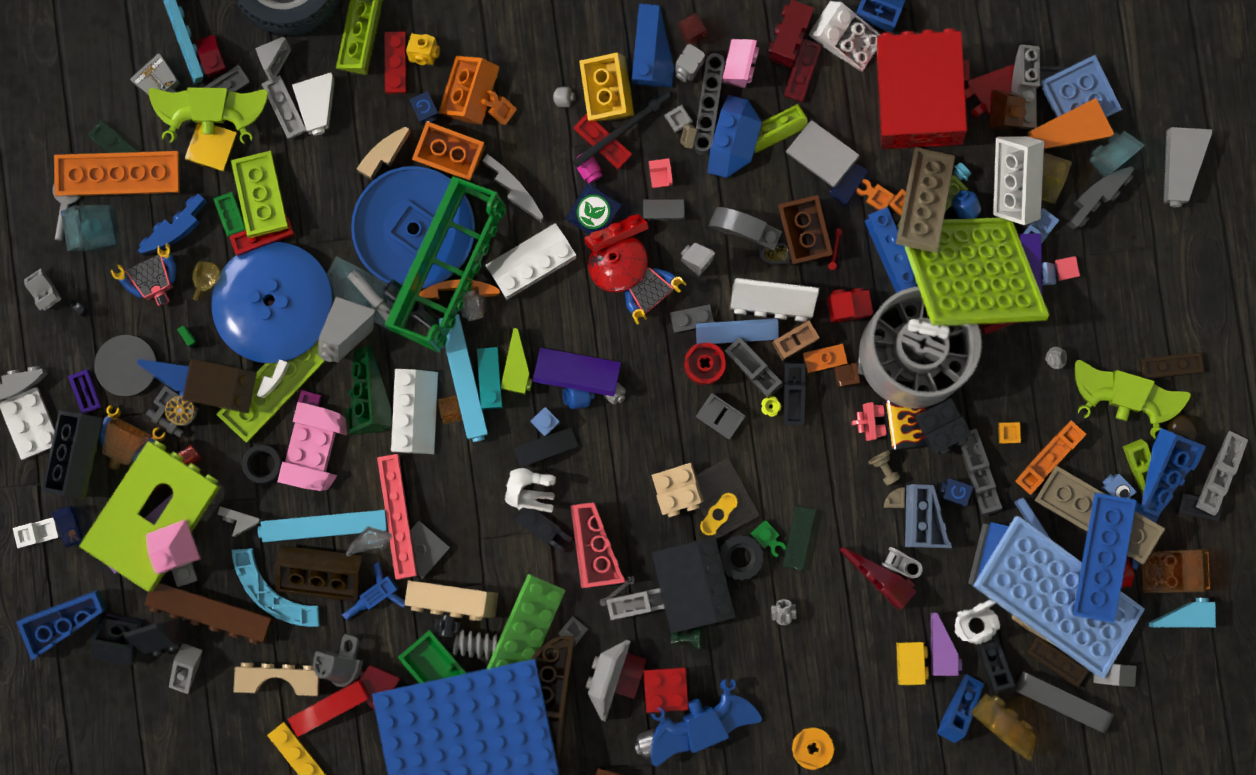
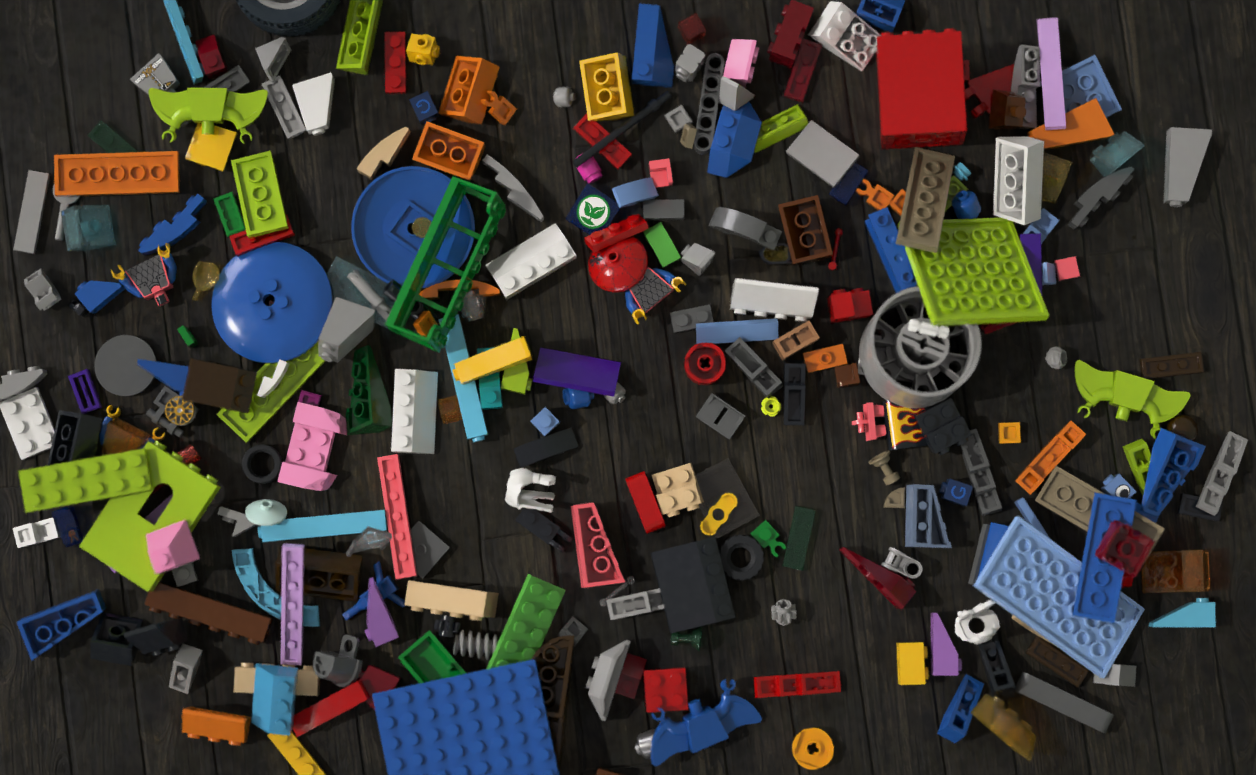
(31, 212): none -> light grey tile
(85, 480): none -> lime plate
(97, 294): none -> blue slope
(215, 725): none -> orange slope
(266, 512): none -> light aqua dish
(274, 698): none -> dark azure slope
(292, 604): none -> lavender plate
(379, 620): none -> medium lavender slope
(421, 226): none -> clear yellow plate
(424, 323): none -> orange plate
(492, 361): none -> yellow slope
(634, 192): none -> medium blue slope
(645, 502): none -> red beam
(661, 244): none -> bright green slope
(733, 95): none -> light grey slope
(797, 684): none -> red slope
(1051, 74): none -> lavender tile
(1124, 548): none -> dark red slope

